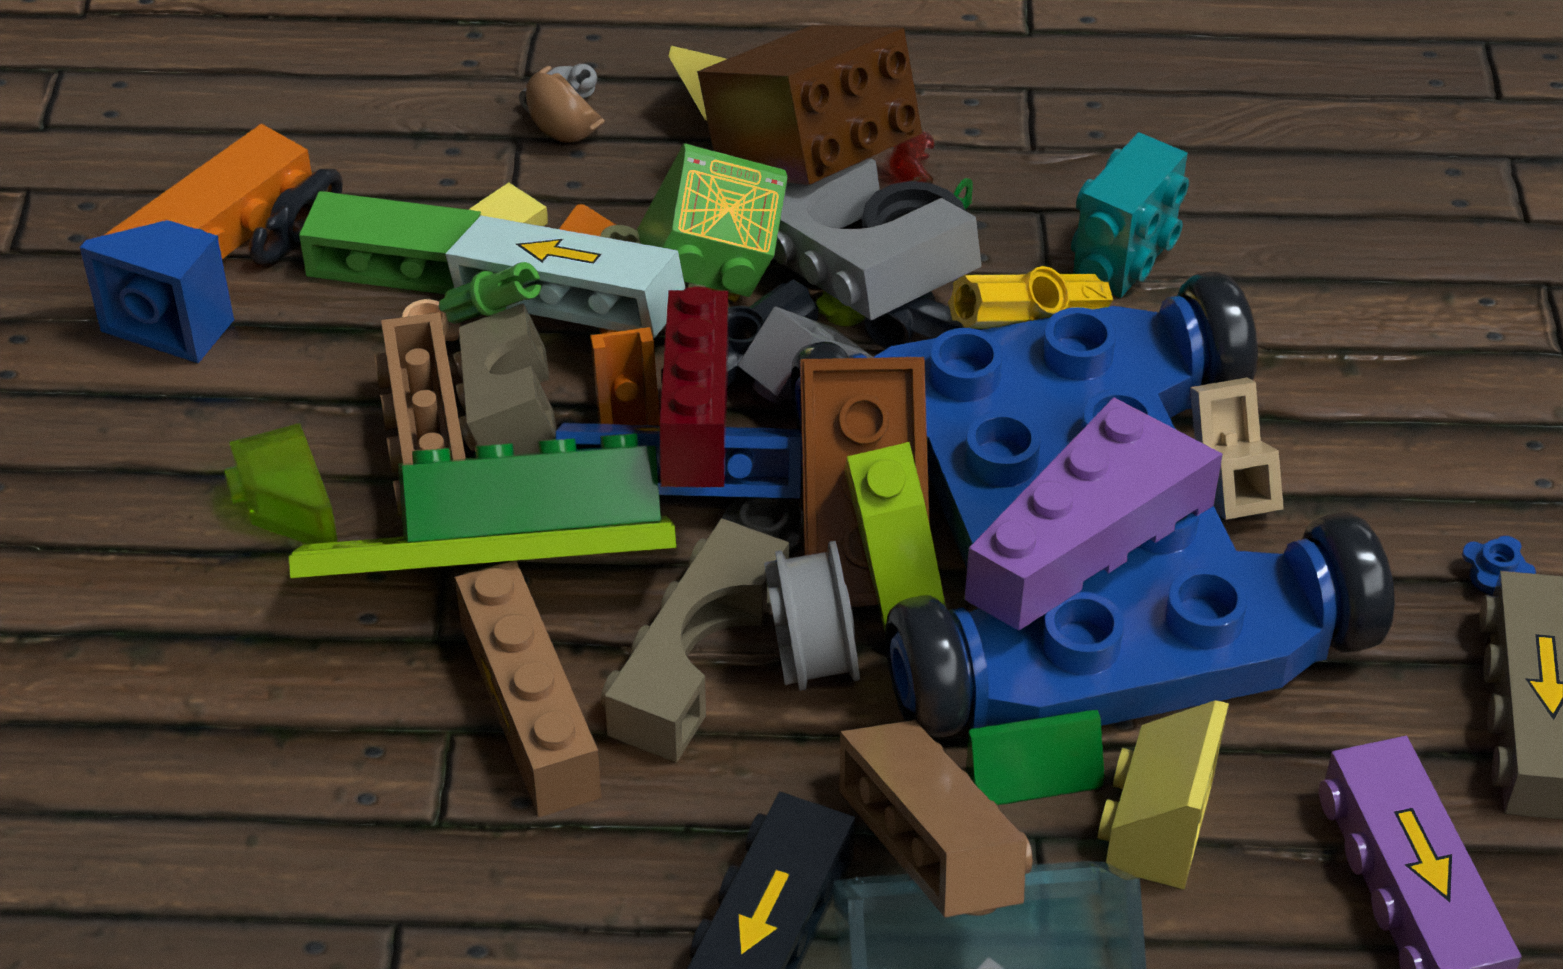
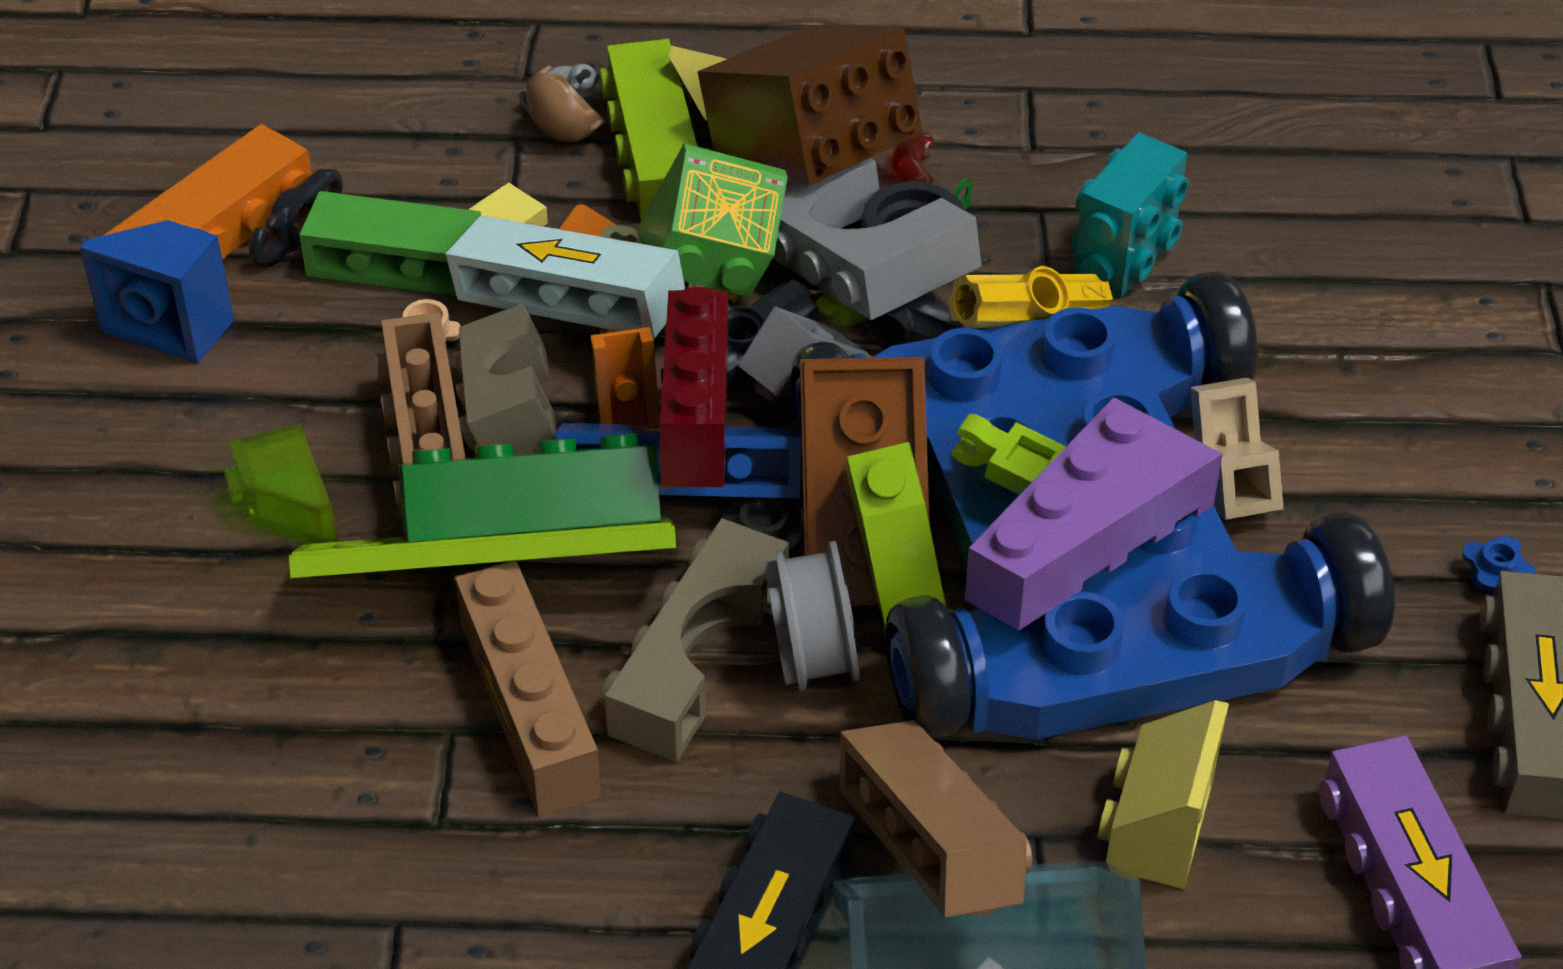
(490, 293): bright green axle -> none
(647, 112): none -> lime brick
(1011, 457): none -> lime plate
(1037, 757): green slope -> none

